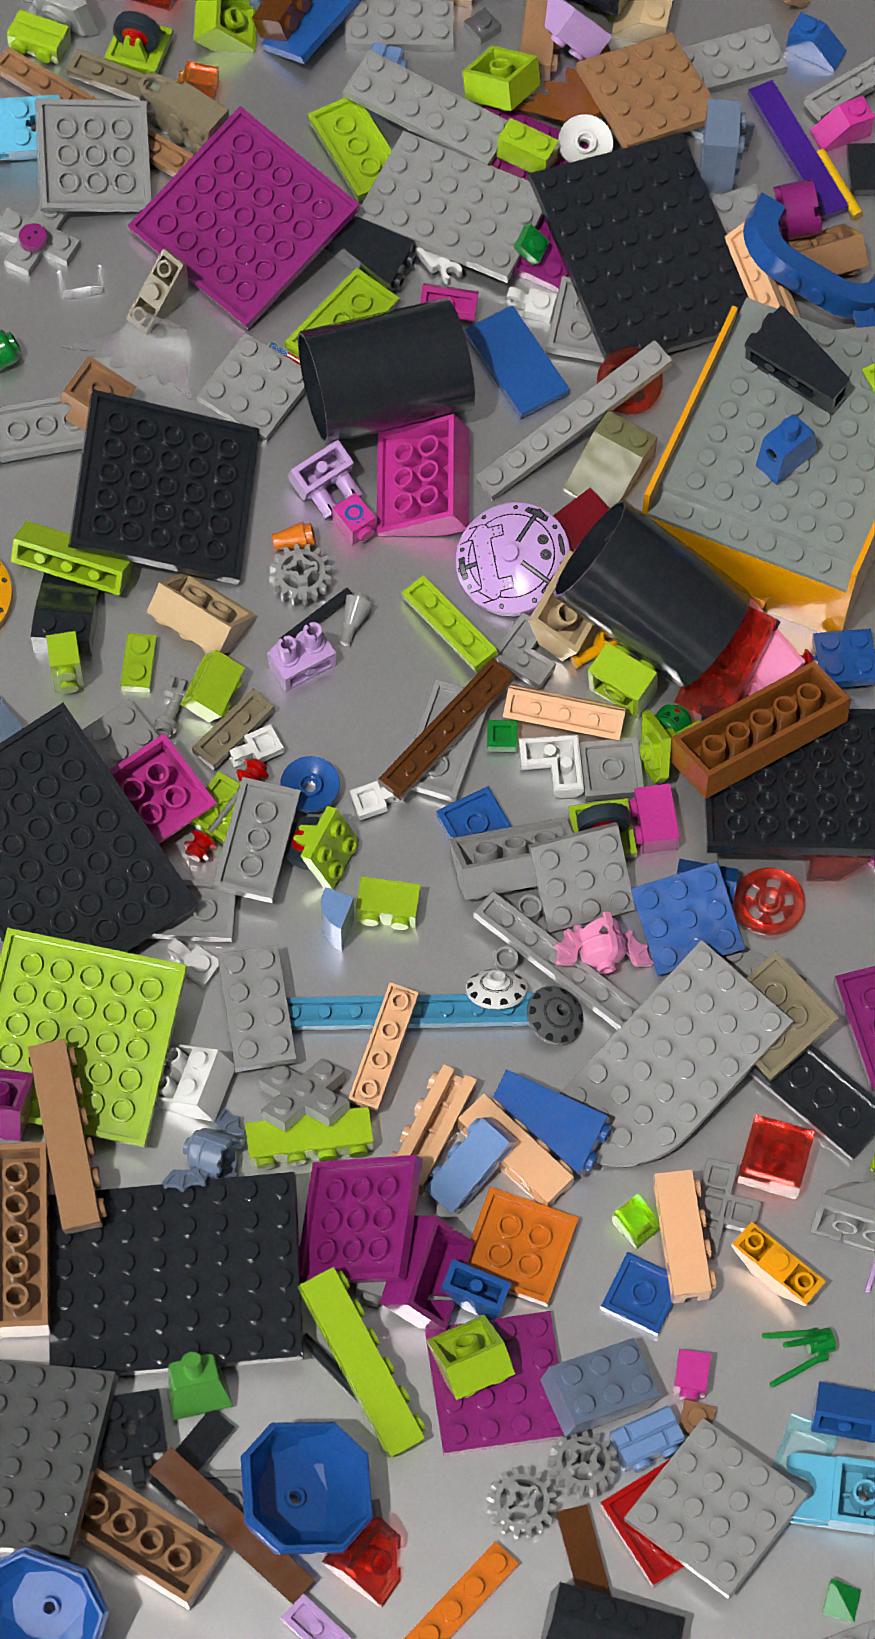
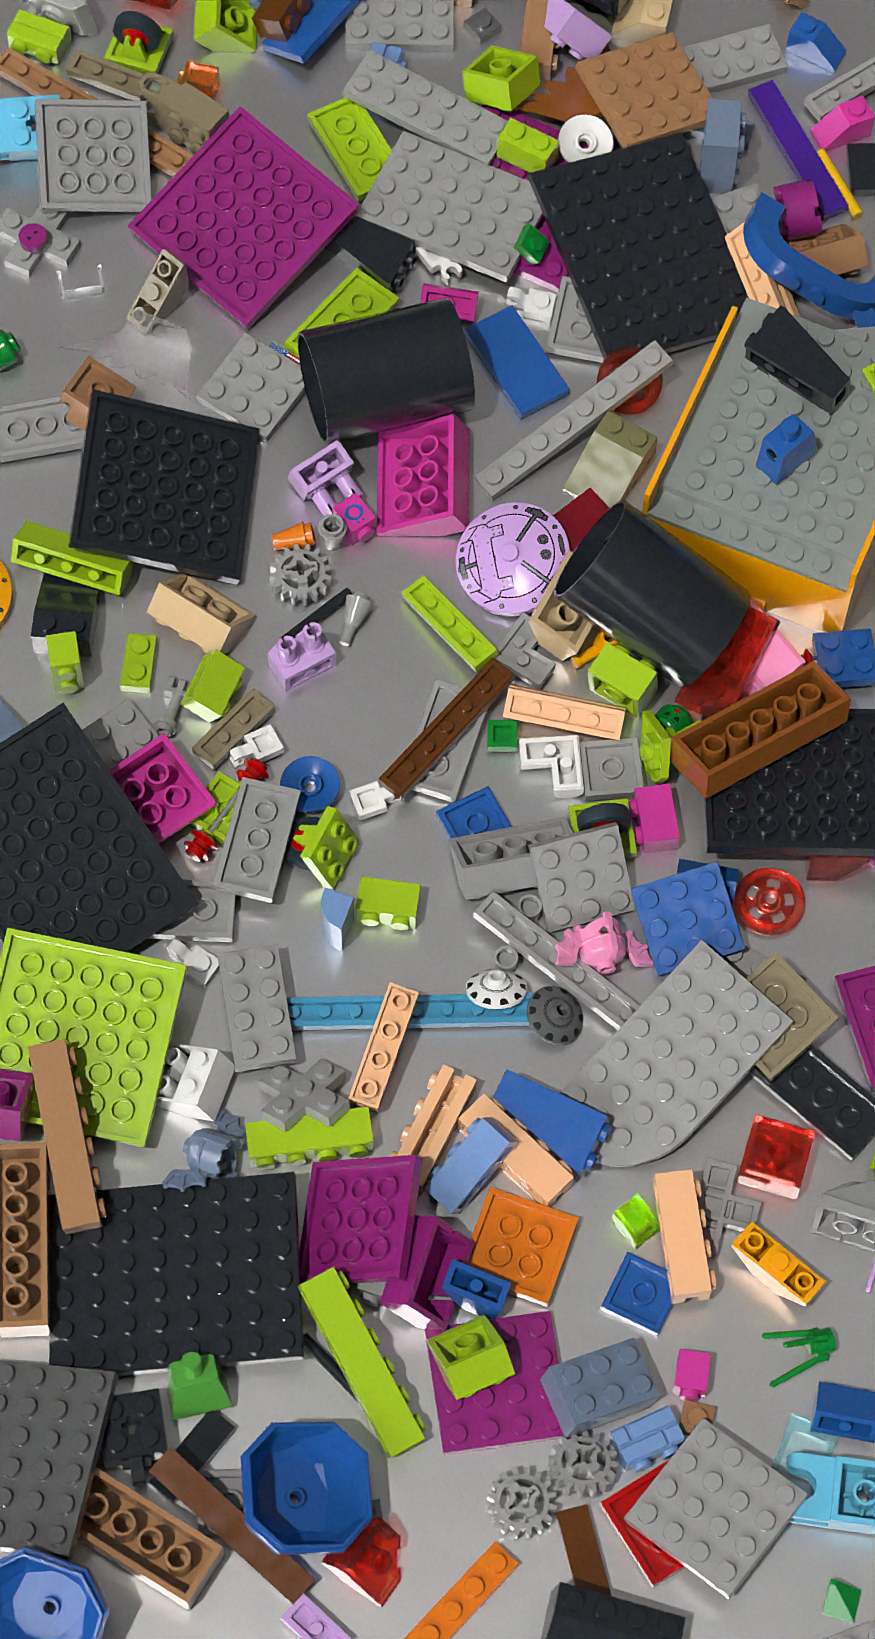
(332, 530): none -> light grey cone

